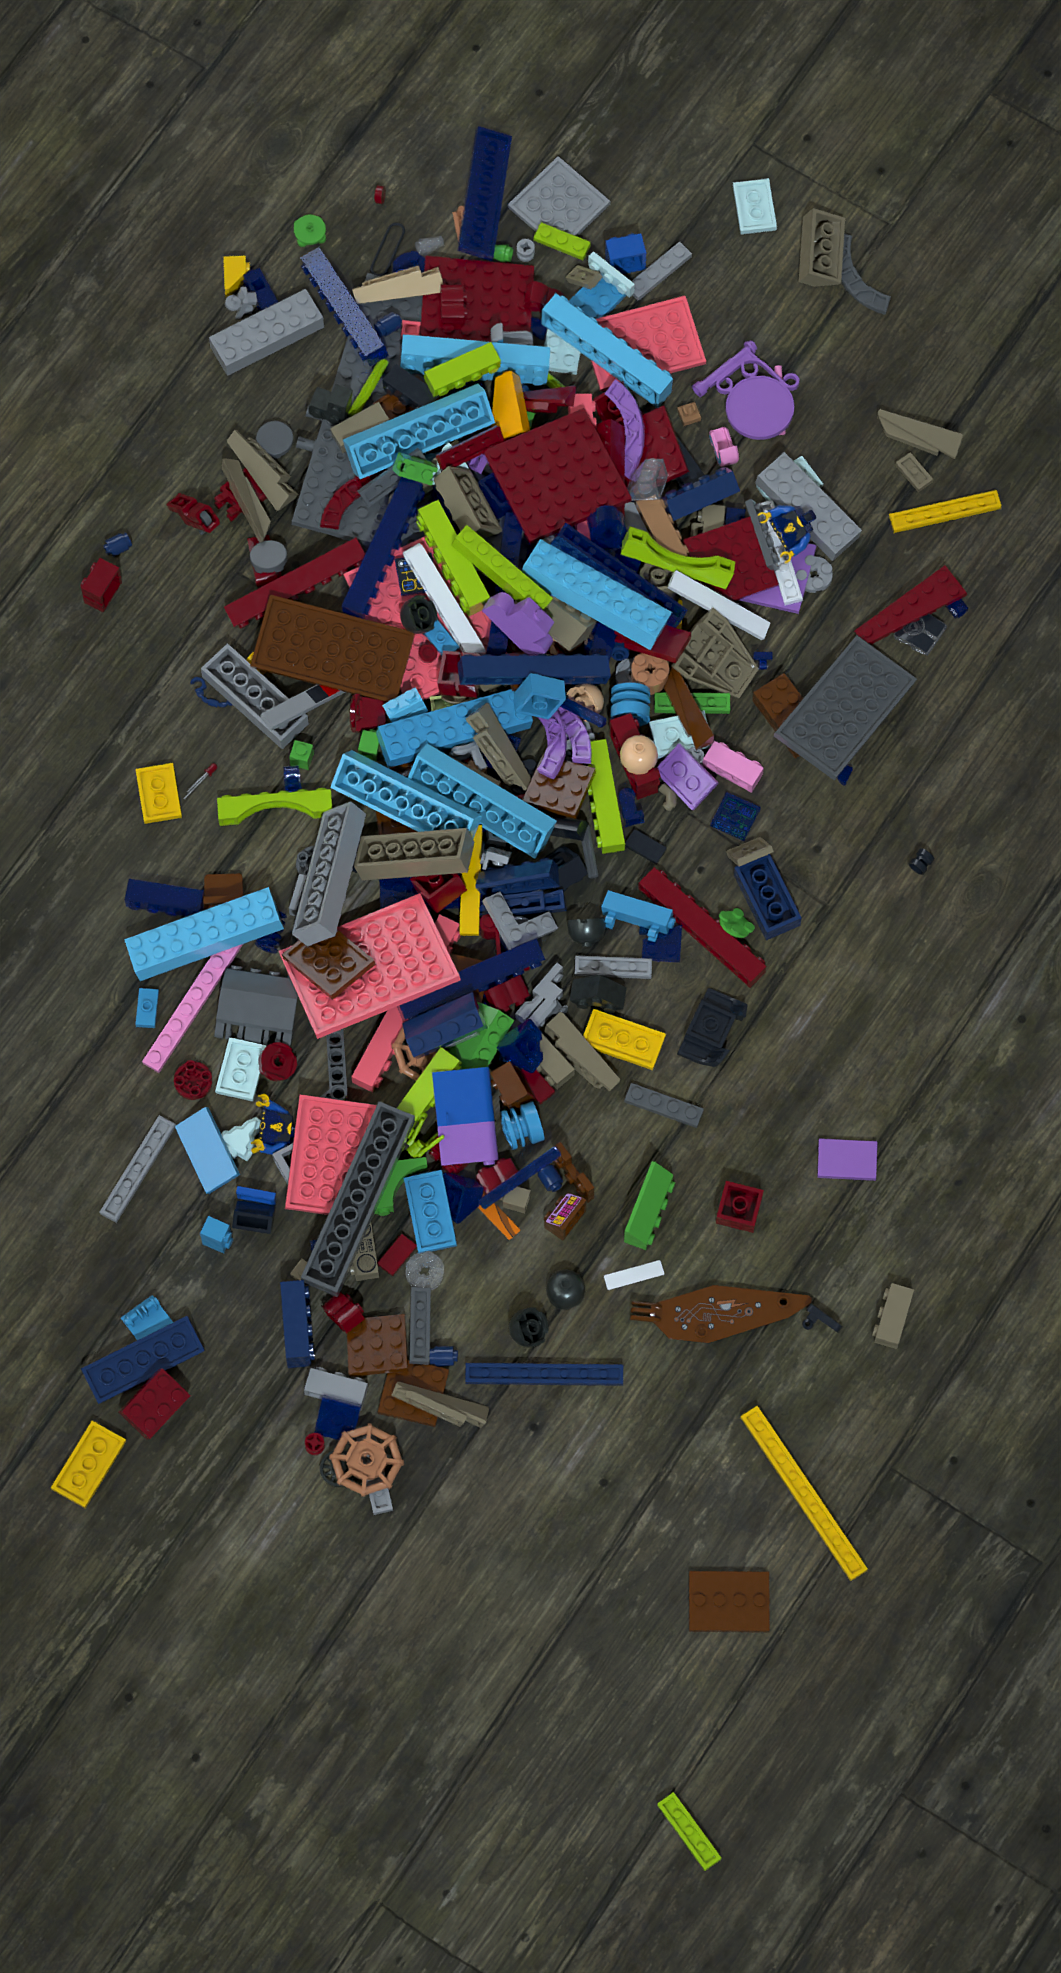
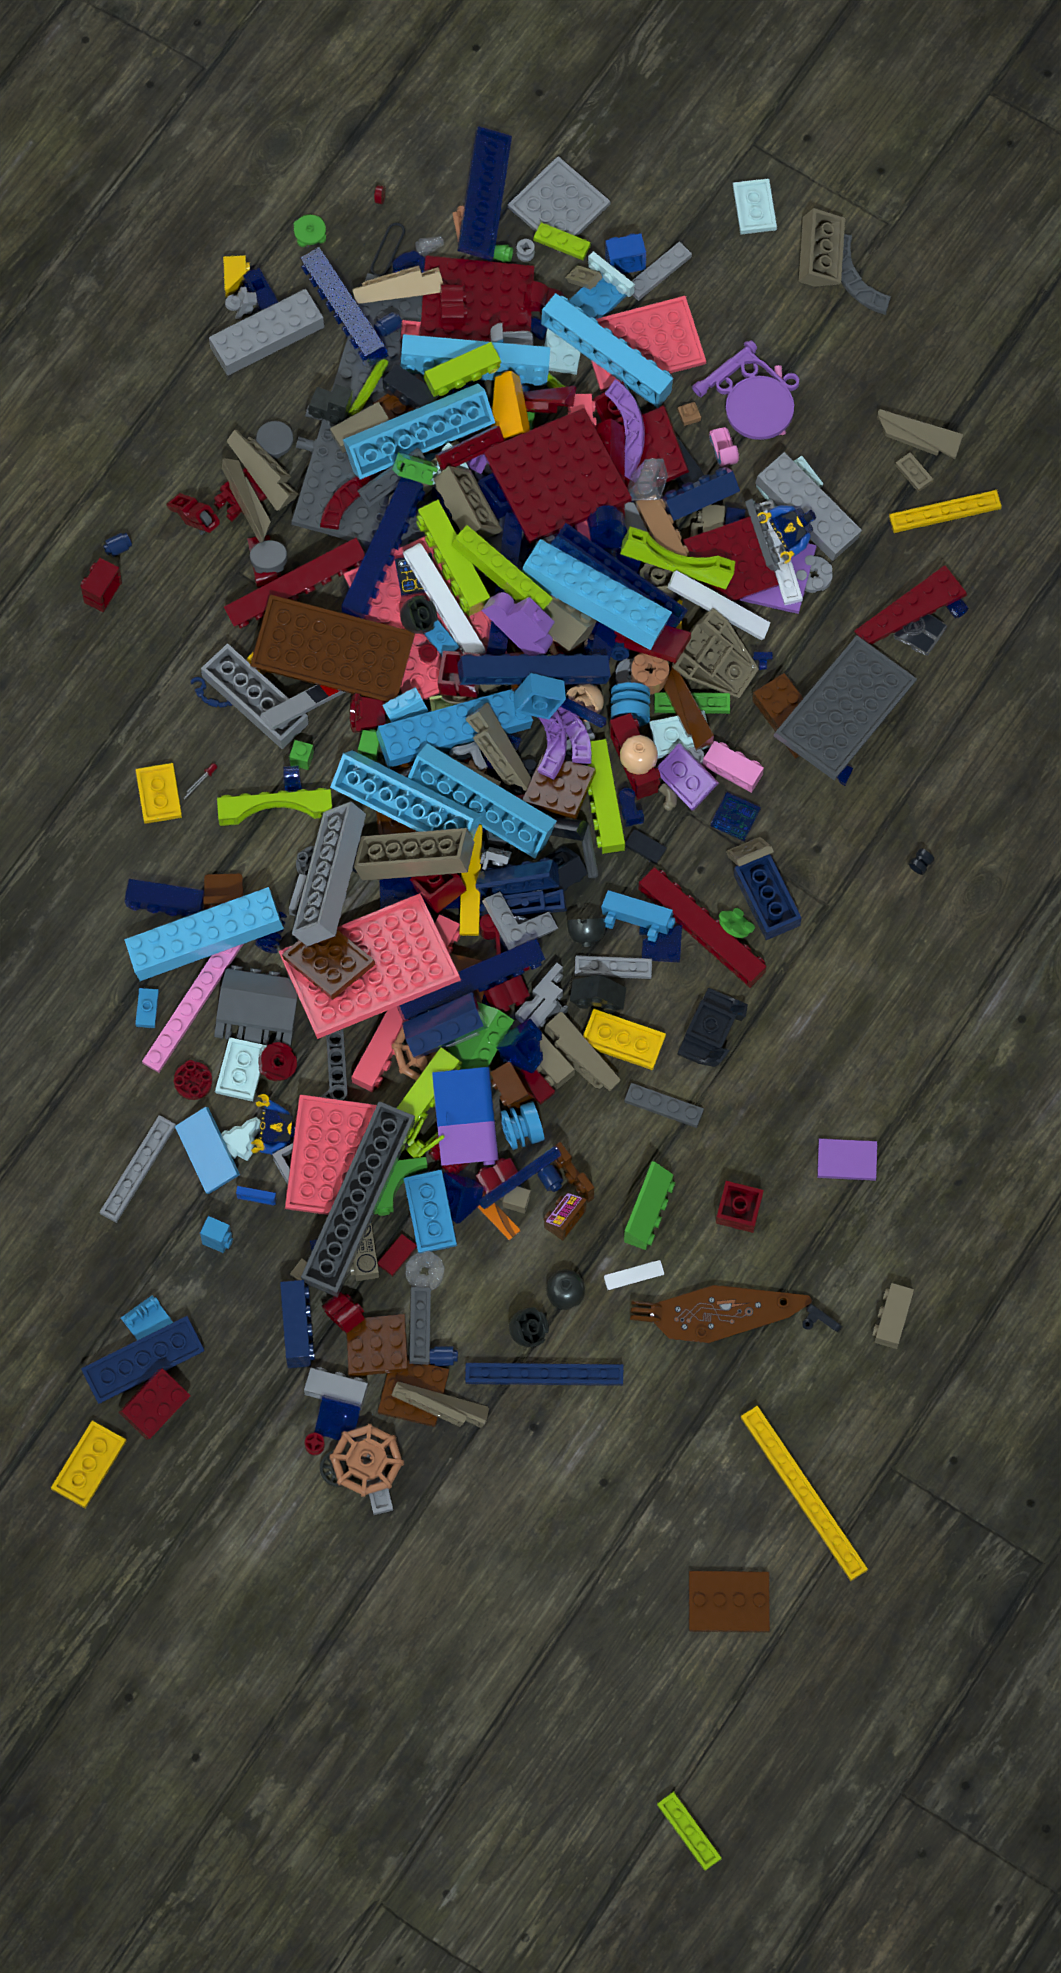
(253, 1217): black brick -> none

